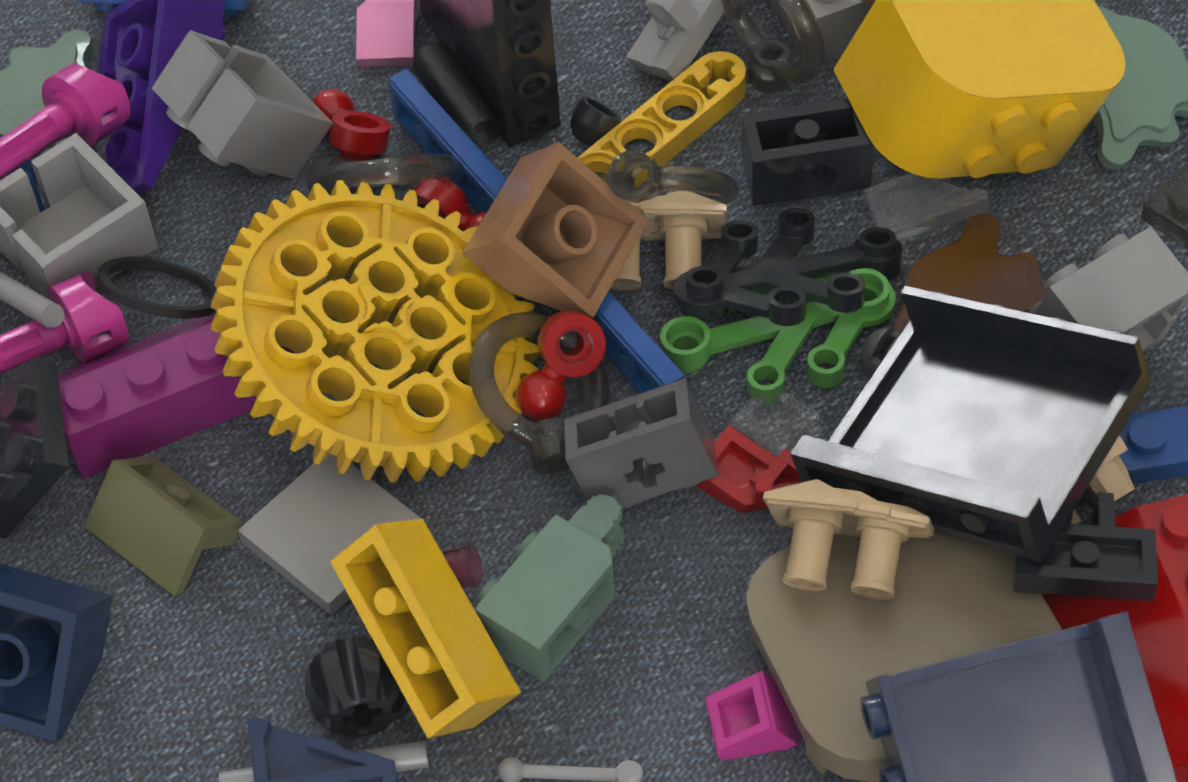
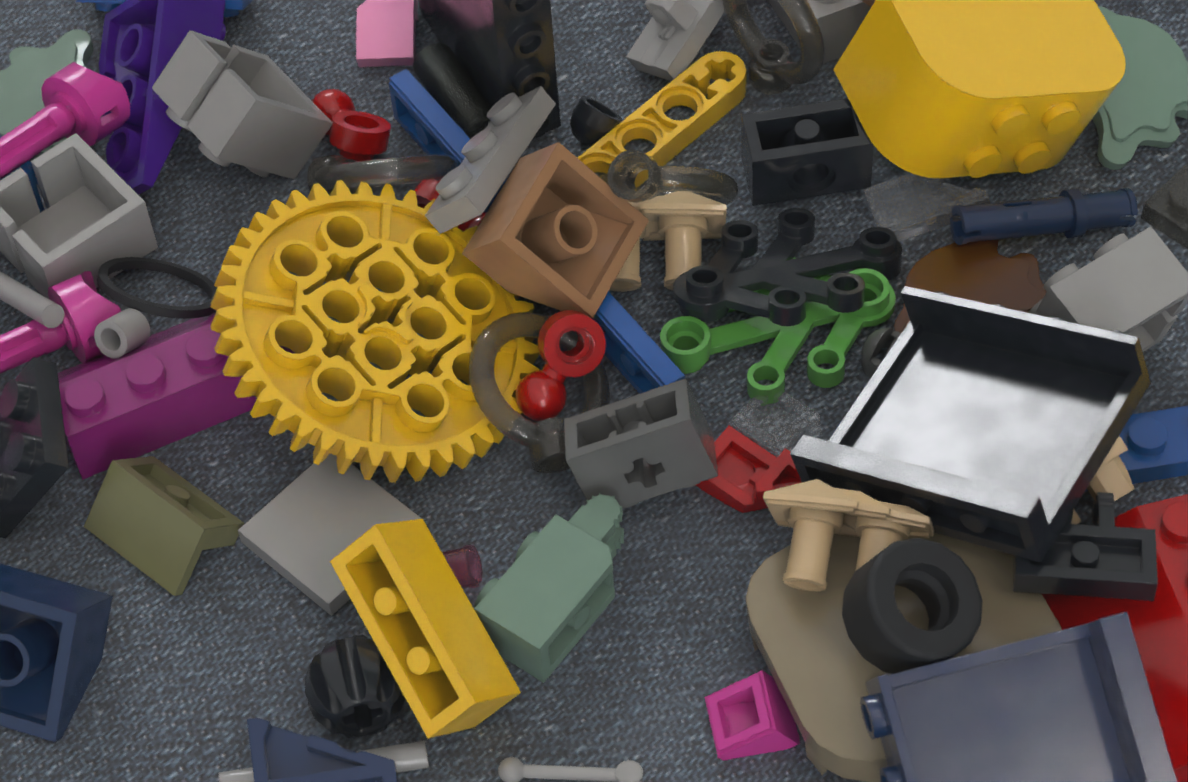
(122, 333): none -> light grey piece
(489, 158): none -> light grey plate
(942, 585): none -> black tyre
(1067, 214): none -> dark blue pin

